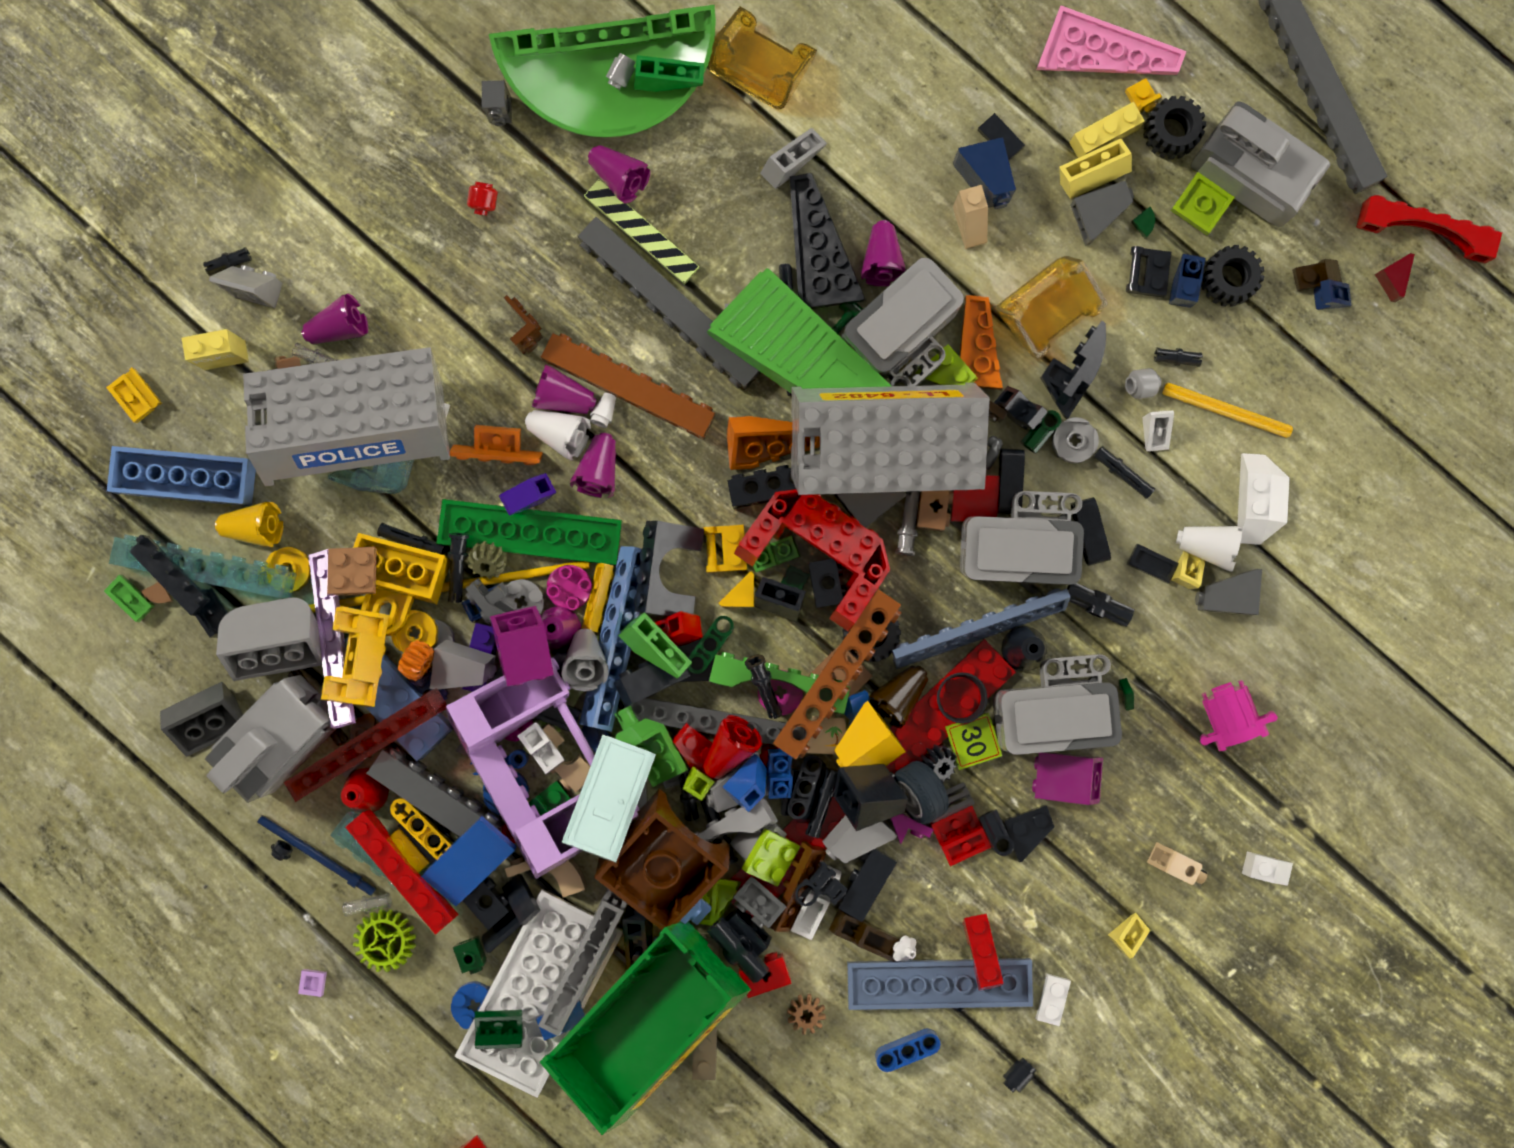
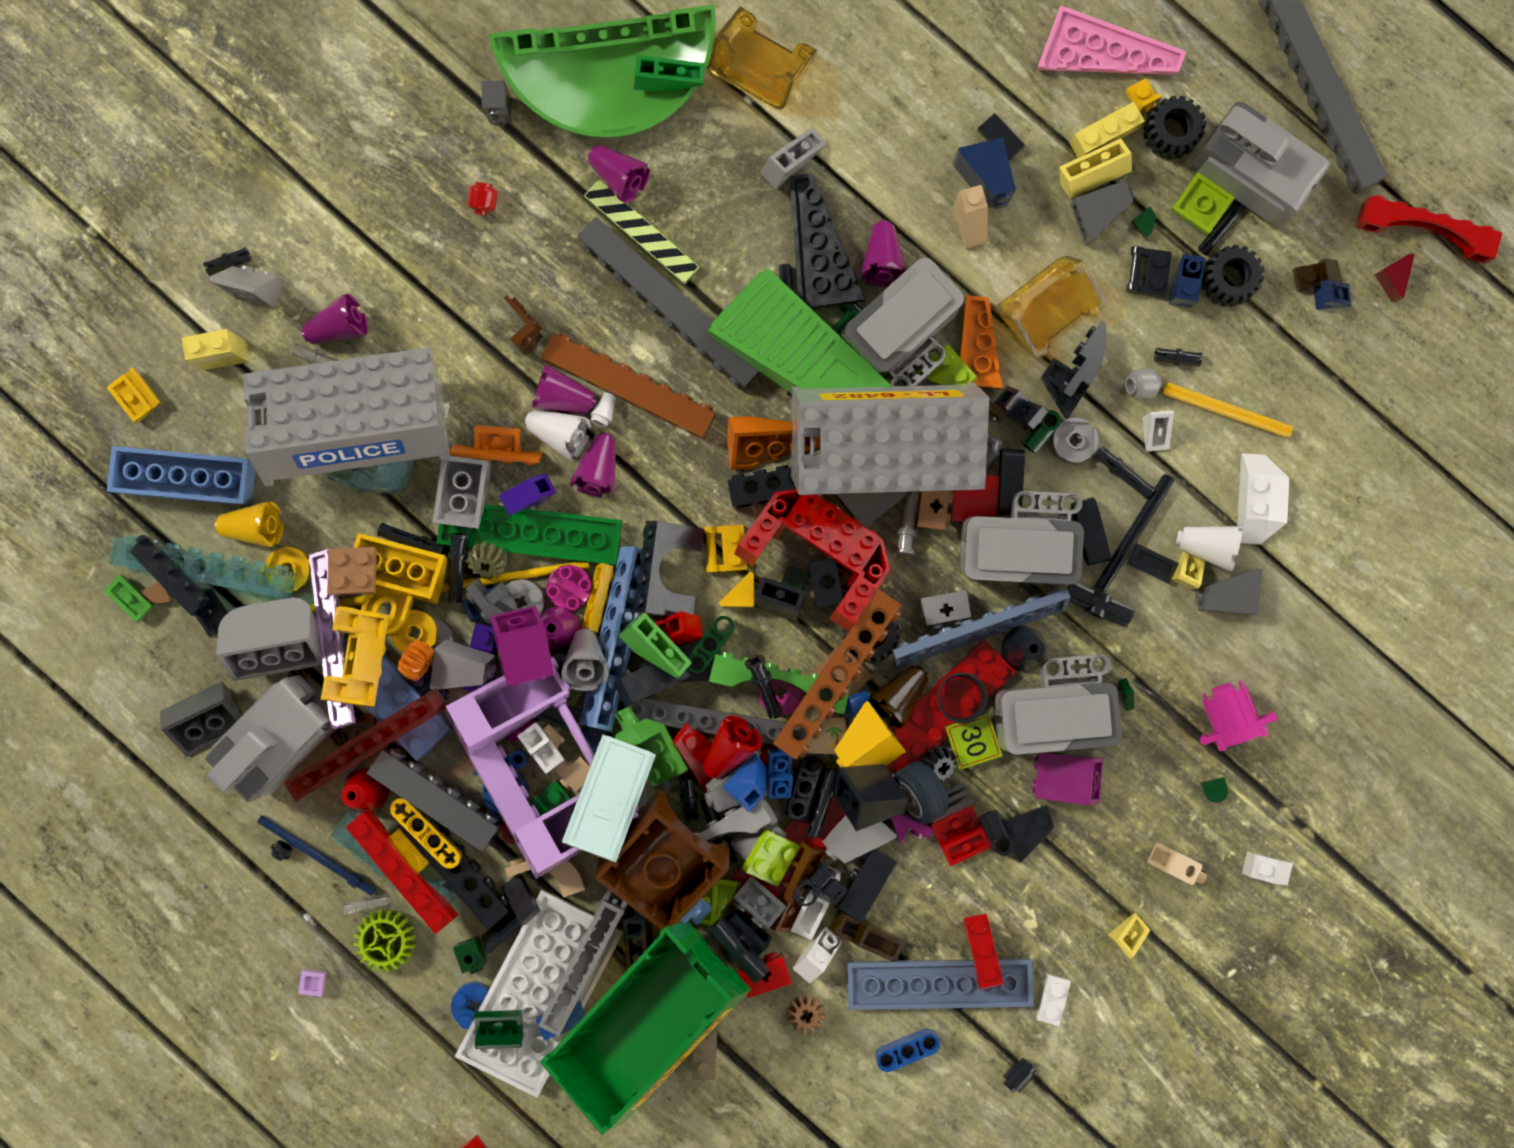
(283, 362): medium nougat tile -> none
(462, 492): none -> light grey slope
(469, 861): blue tile -> none
(620, 71): light grey brick -> none
(698, 783): lime slope -> none
(777, 553): bright green slope -> none
(817, 955): none -> white slope
(904, 949): white plant -> none
(956, 601): none -> light grey brick
(1134, 533): none -> black axle
(1215, 789): none -> dark green tile
(1221, 228): none -> black axle

